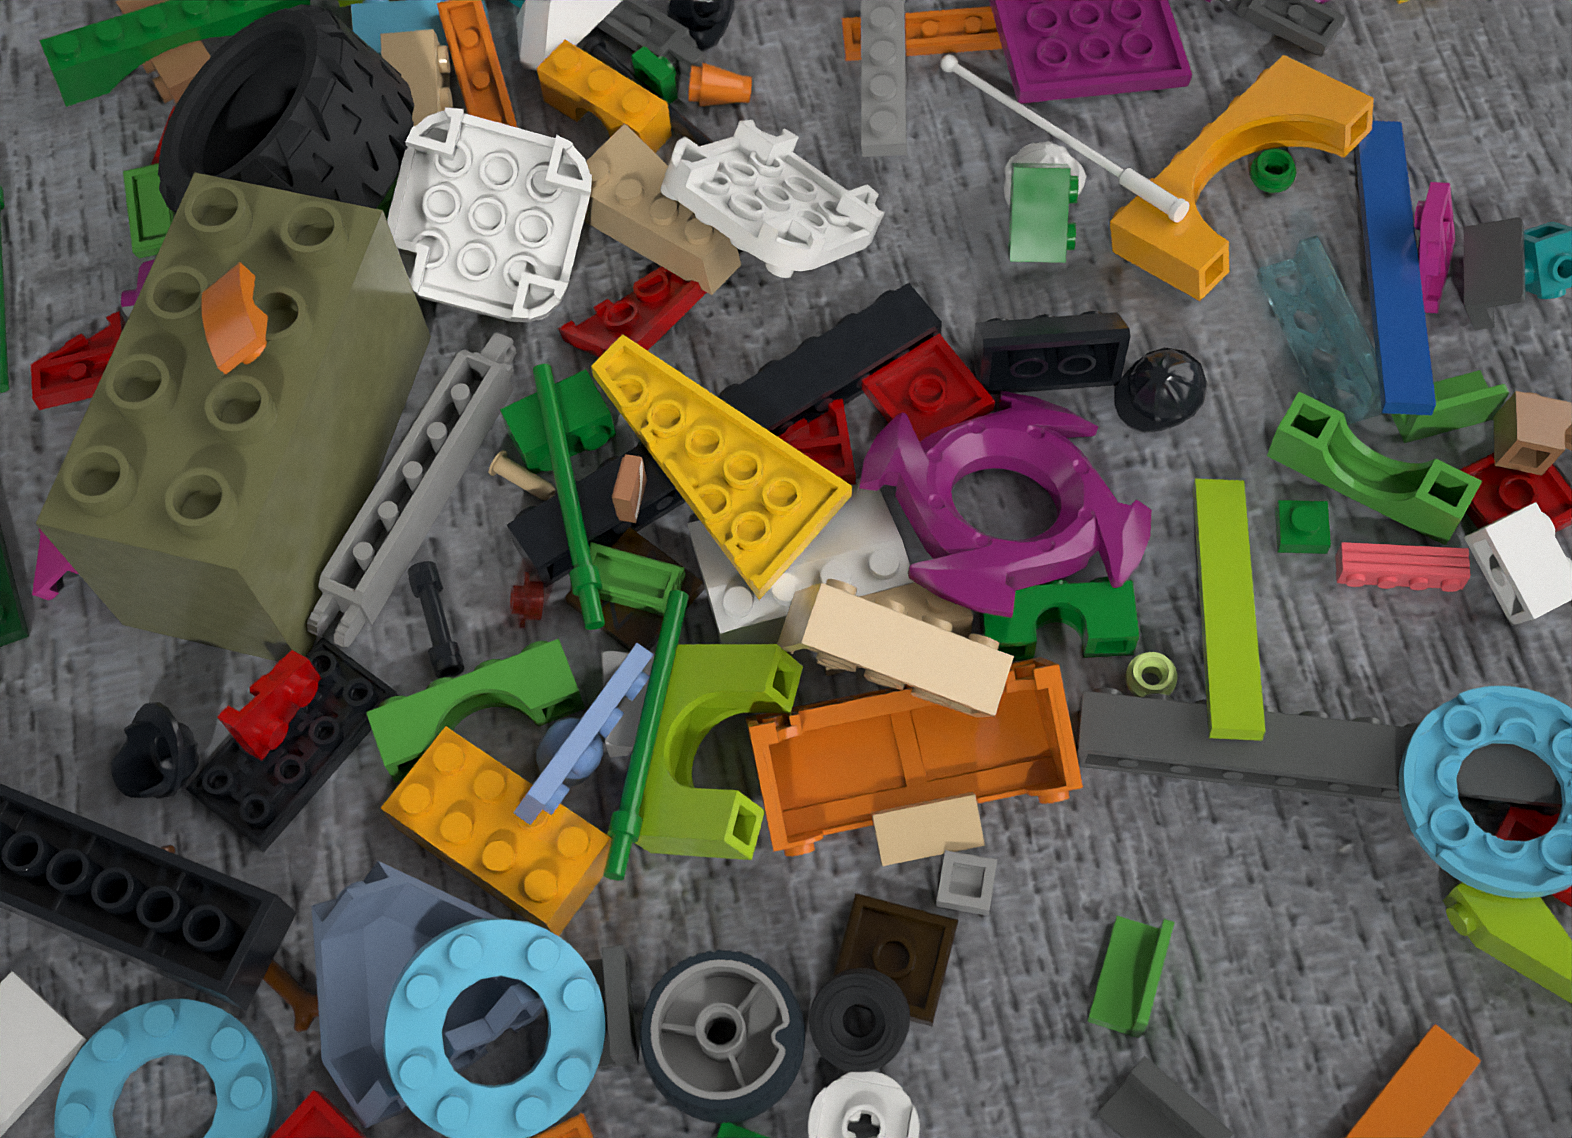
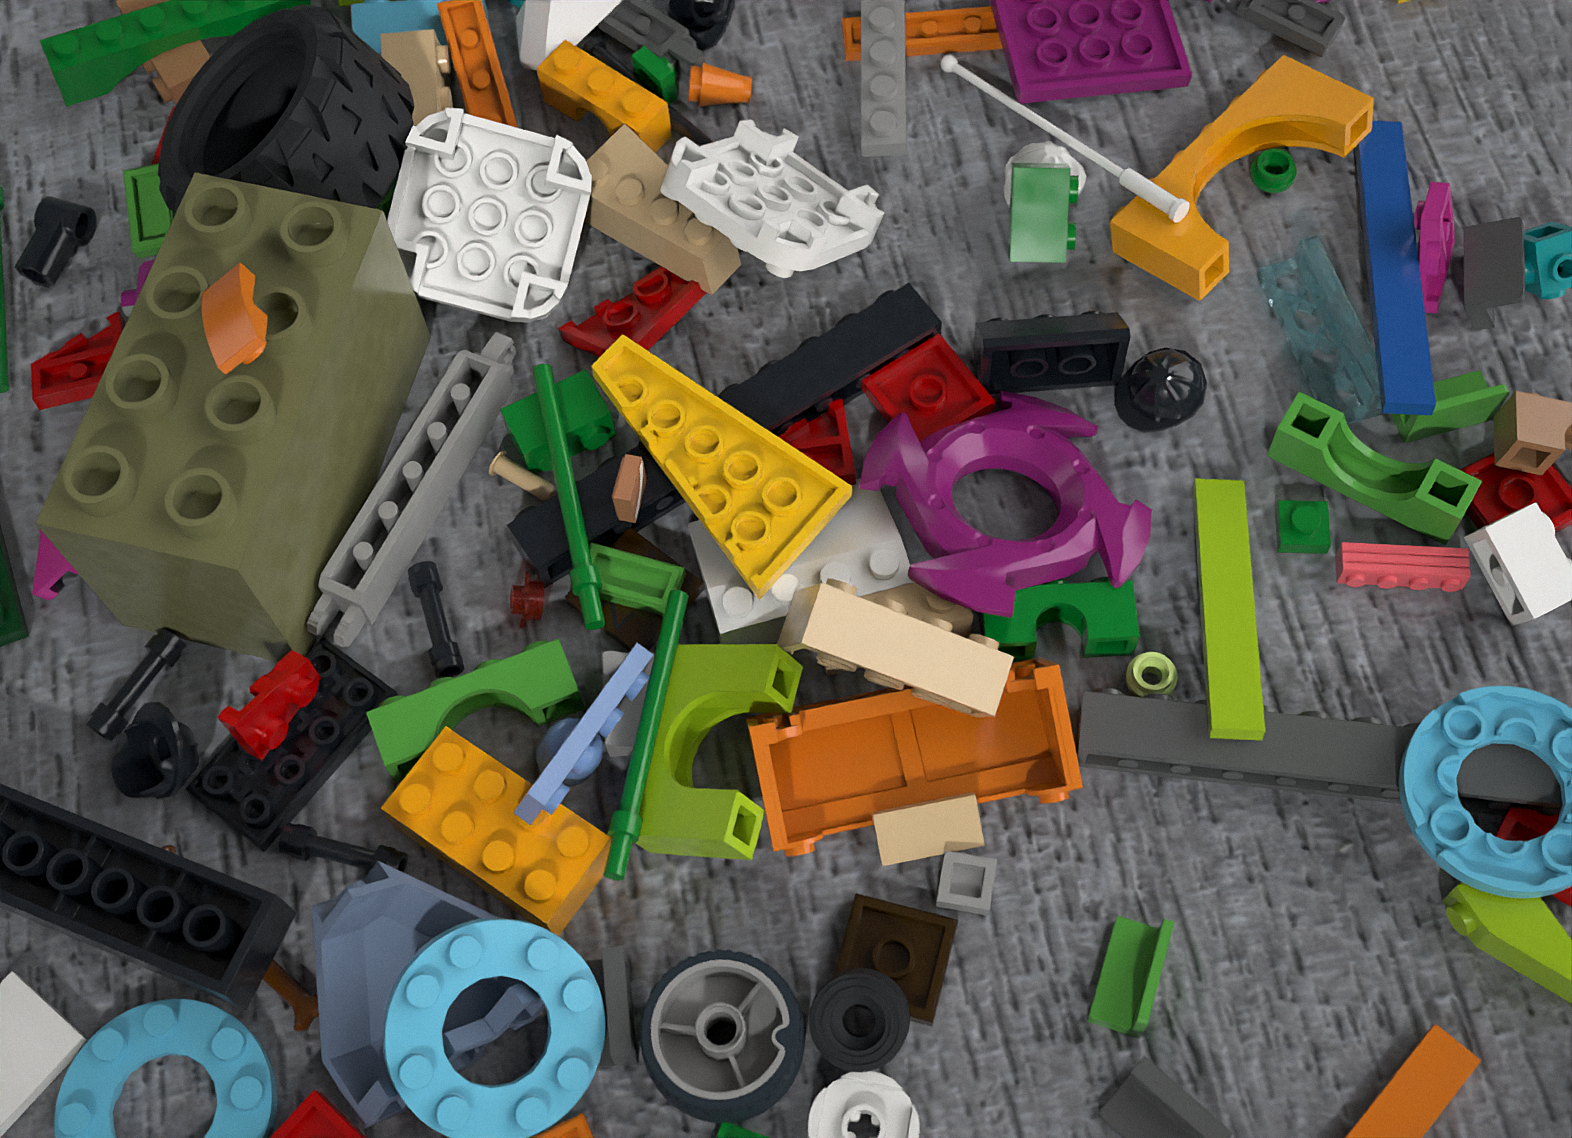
(58, 231): none -> black piece
(109, 719): none -> black bar
(302, 842): none -> black bar

